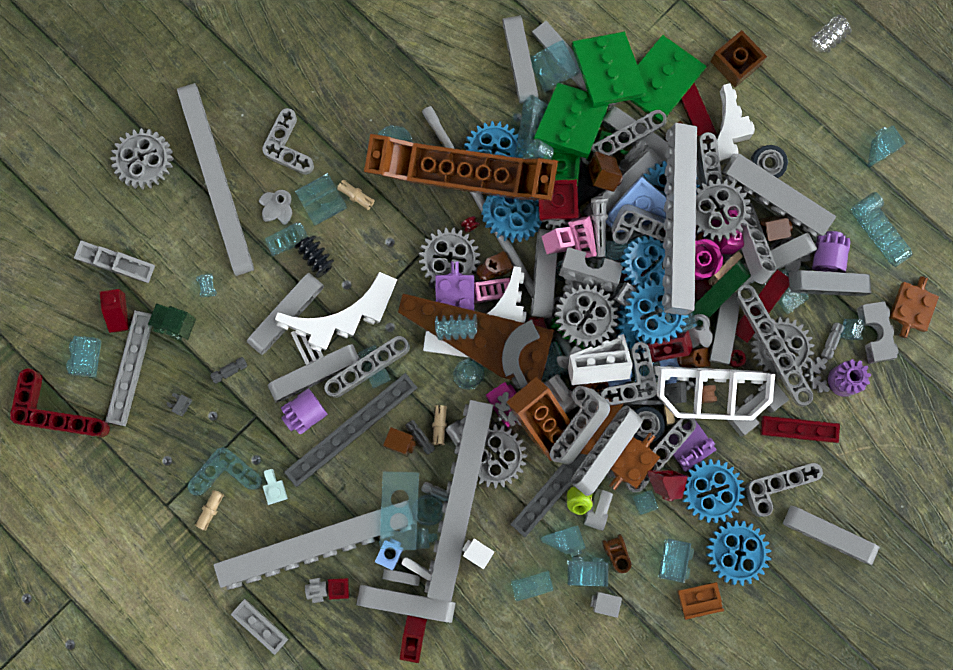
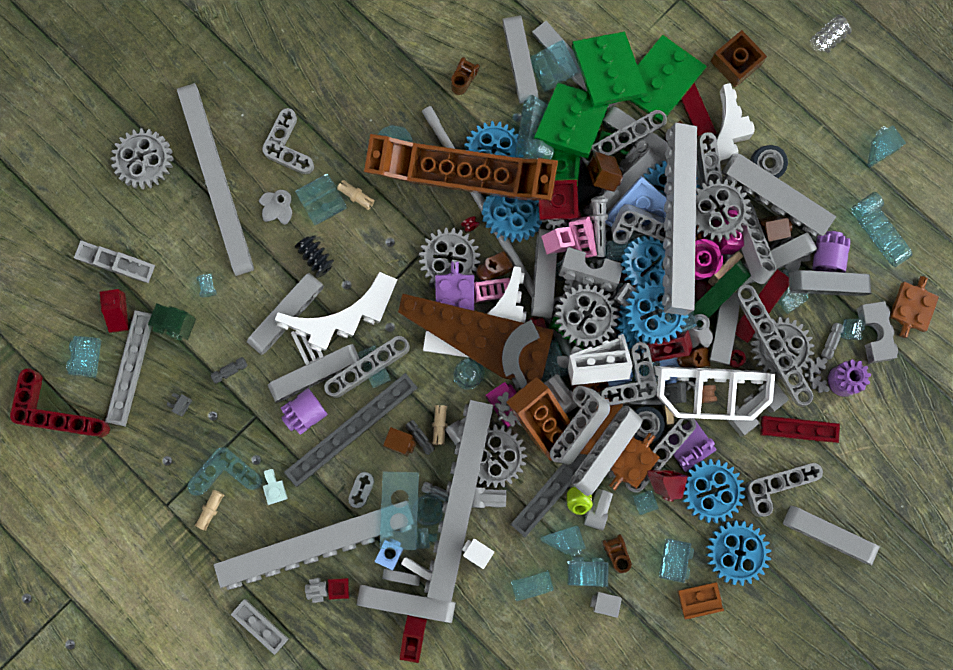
(284, 233): clear light blue slope -> none
(357, 487): none -> light grey beam
(456, 328): clear light blue piece -> none
(464, 73): none -> reddish brown piece
(489, 498): none -> light grey piece

